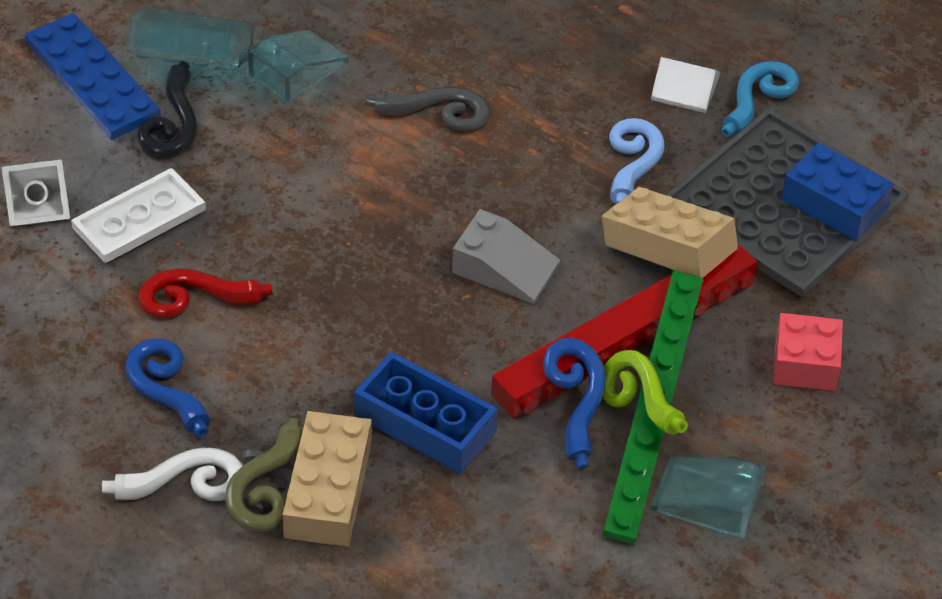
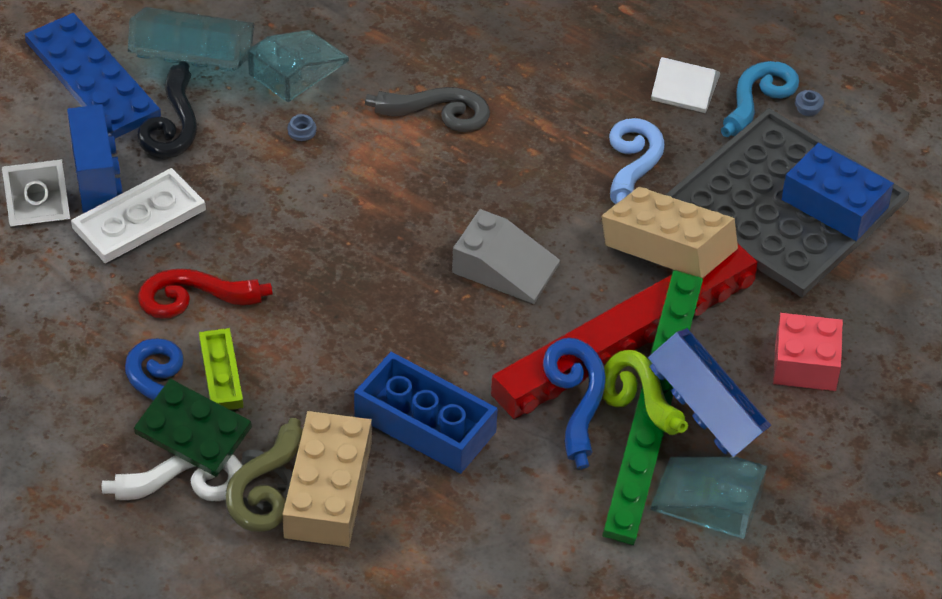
(93, 155): none -> blue brick
(193, 427): none -> dark green plate
(221, 368): none -> lime plate
(301, 127): none -> sand blue plate
(708, 391): none -> brick
(809, 102): none -> sand blue plate

